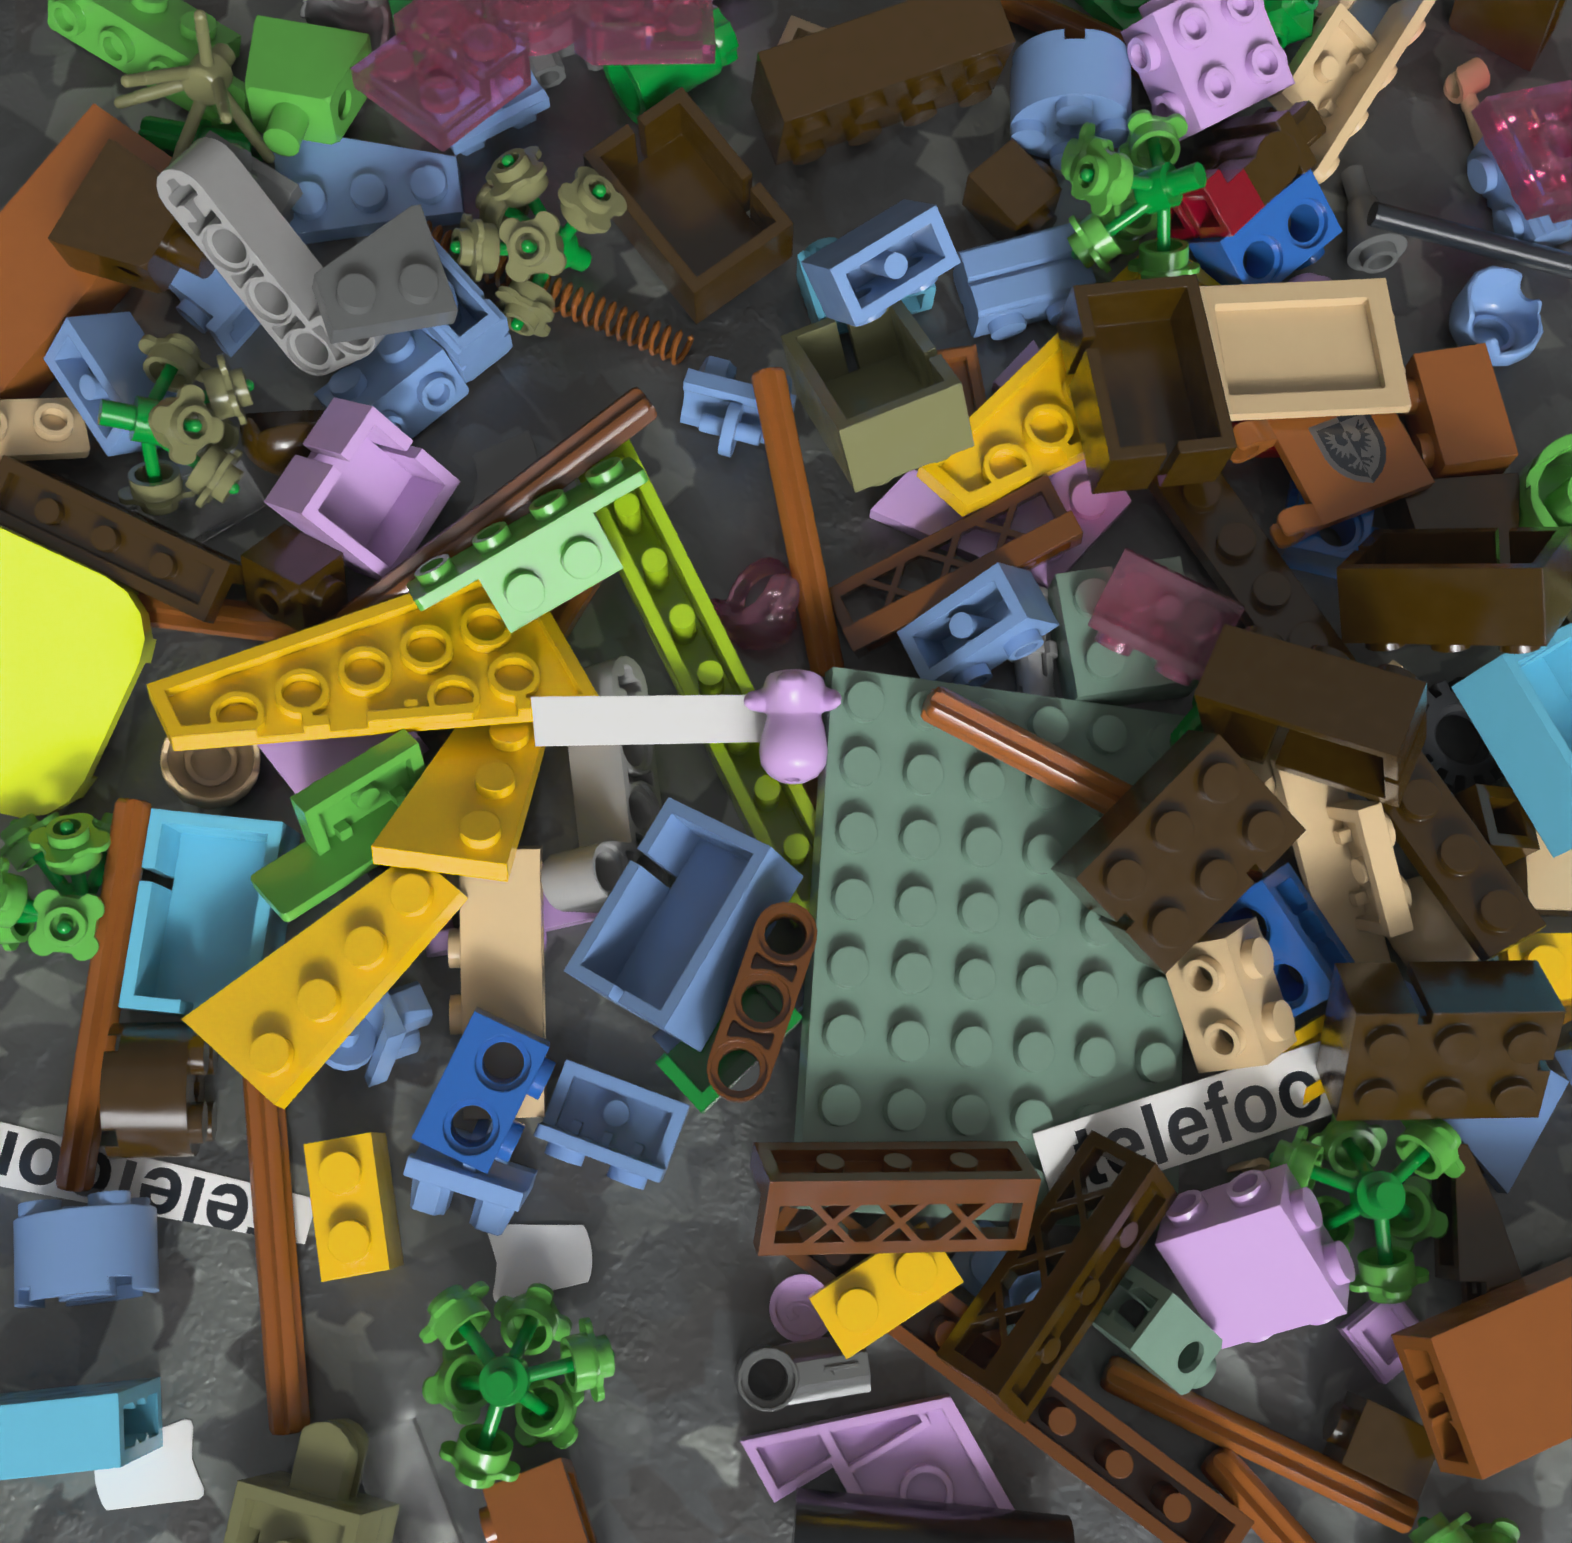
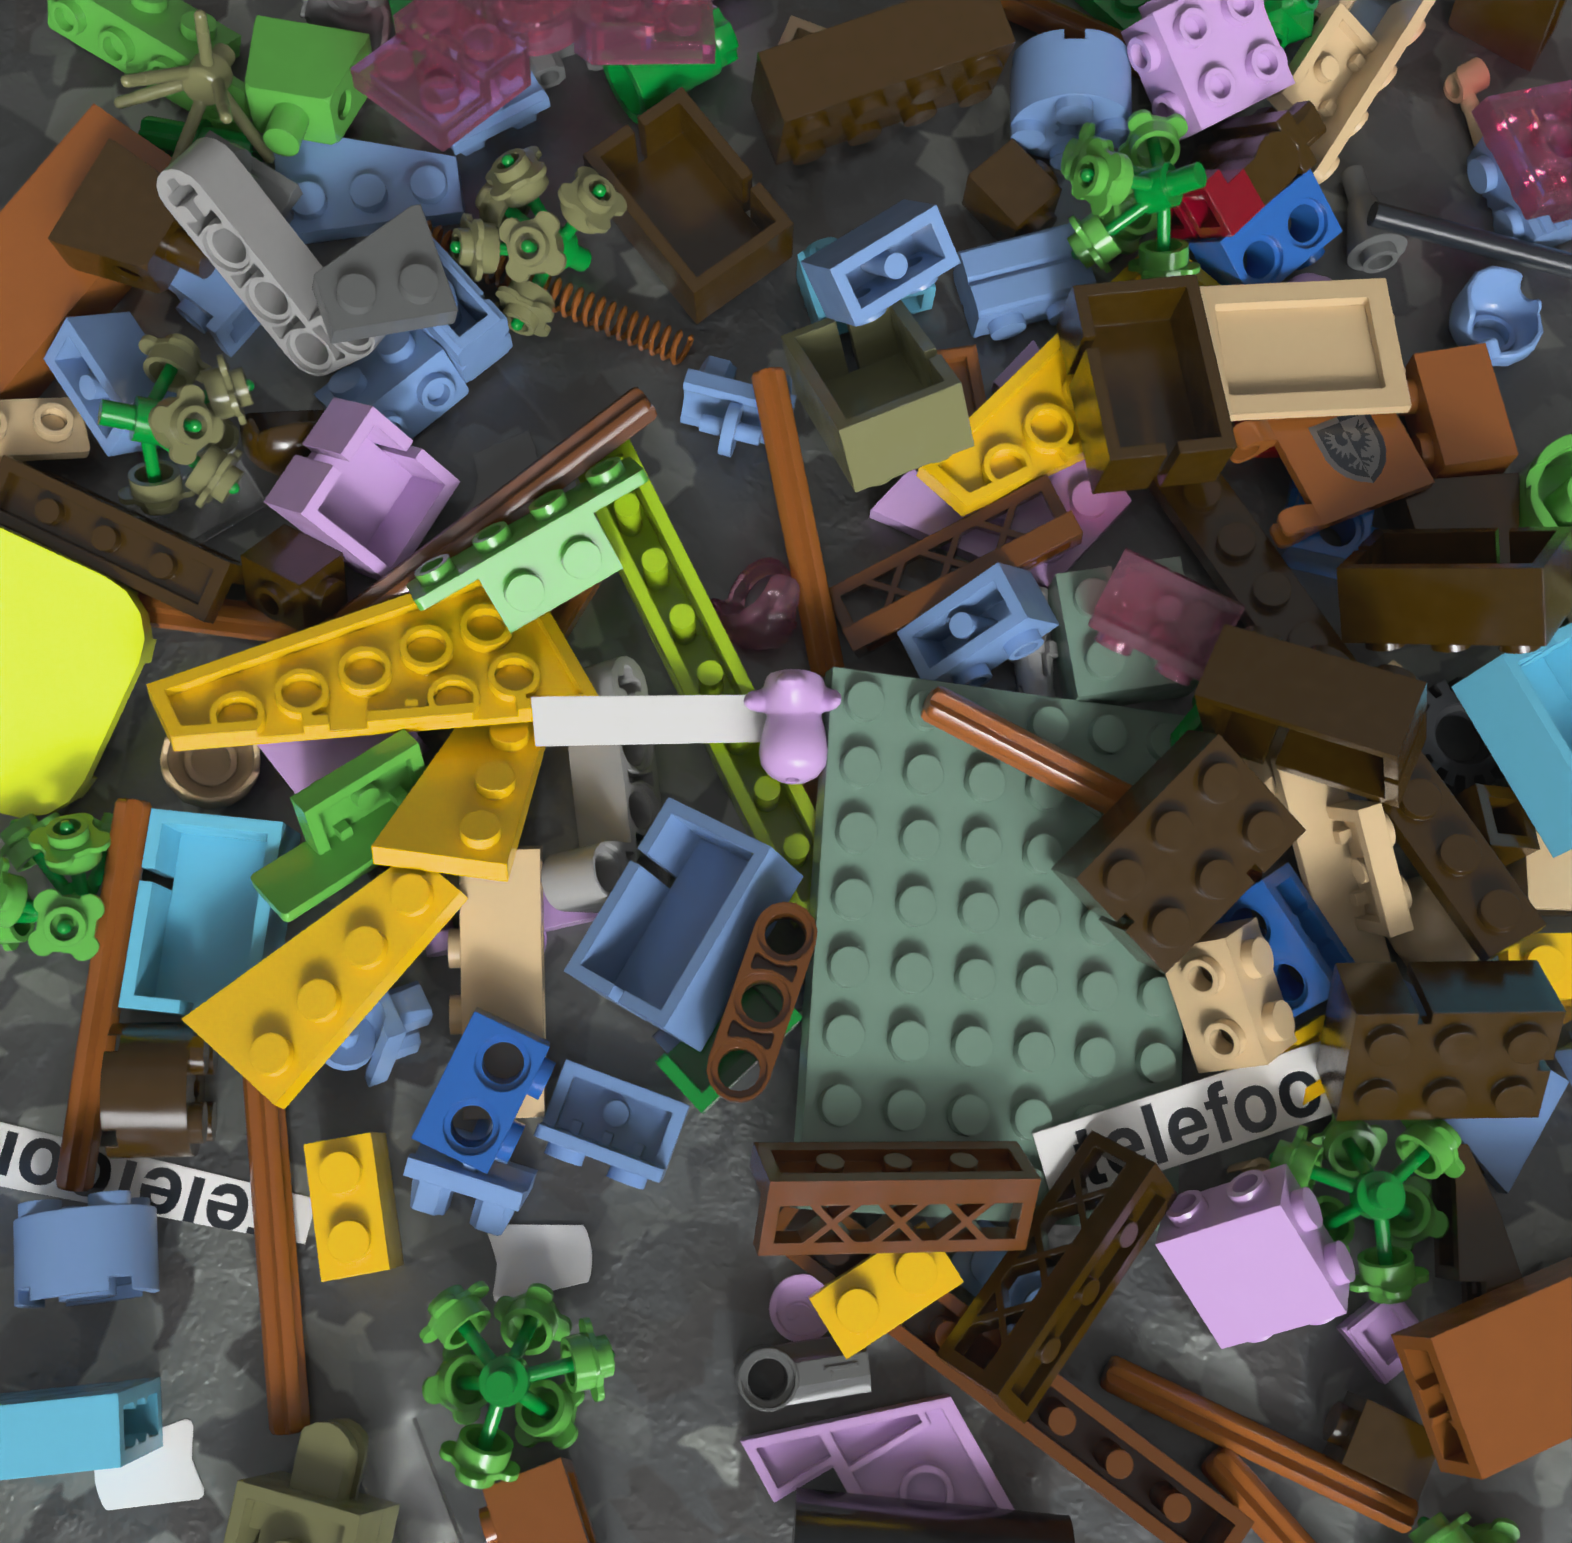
(1168, 1340): sand green torso -> none

